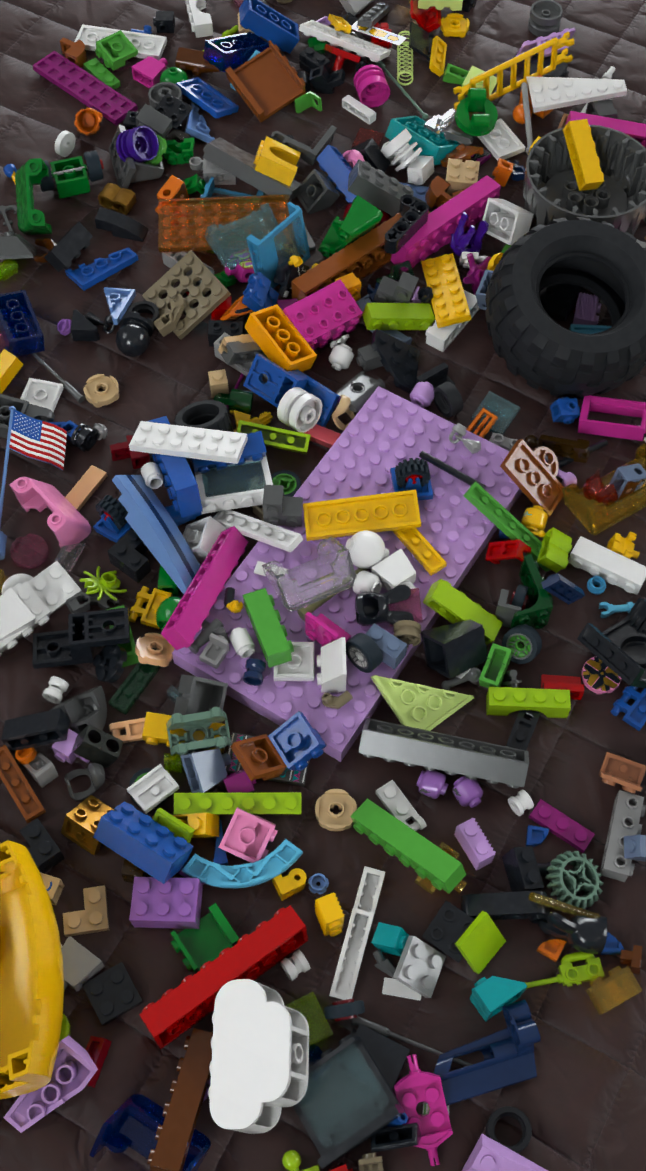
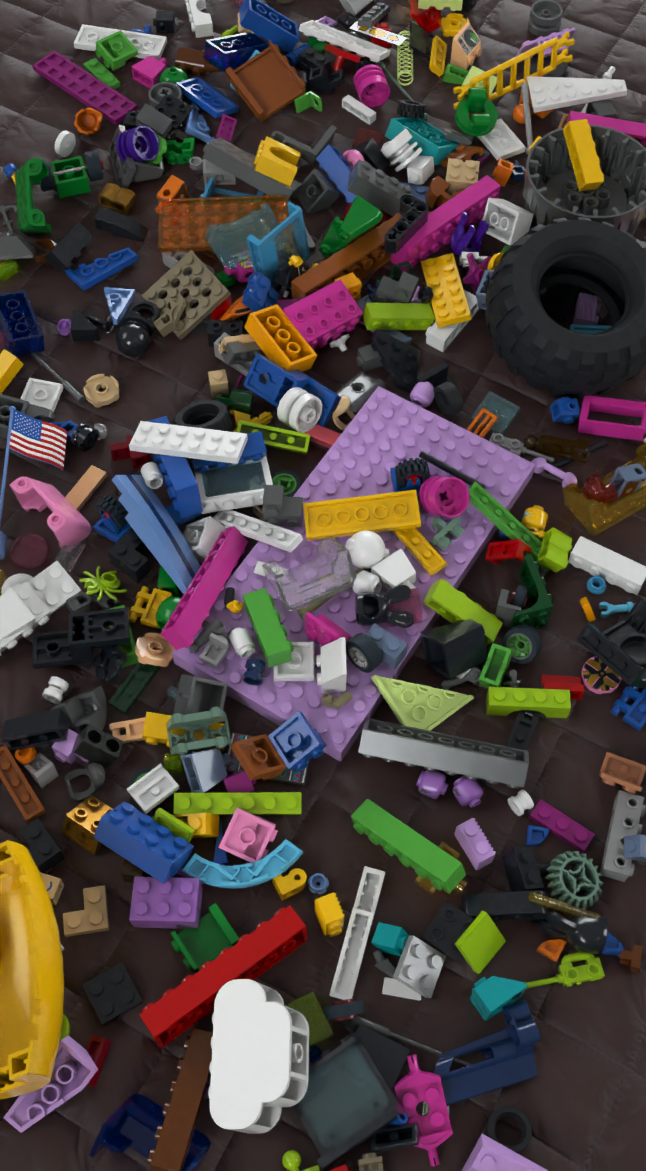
(74, 51): dark orange brick -> none
(78, 964): light grey torso -> none
(195, 184): green bracket -> none
(226, 128): none -> magenta plate
(293, 57): none -> blue piece
(295, 965): white wheel -> none
(328, 819): tan plate -> none
(339, 23): yellow plate -> none
(341, 357): white head -> none
(399, 805): white plate -> none
(408, 632): dark tan wheel -> none
(411, 109): none -> black tyre
(440, 123): clear panel -> none
(442, 528): none -> sand green hips
(444, 496): none -> dark pink wheel
(465, 47): none -> light nougat slope
(472, 445): light grey piece -> none
(534, 475): dark orange plate -> none
(562, 588): dark blue plate -> none
(587, 609): none -> light orange tile
(613, 990): clear yellow brick -> none
(623, 545): yellow piece -> none

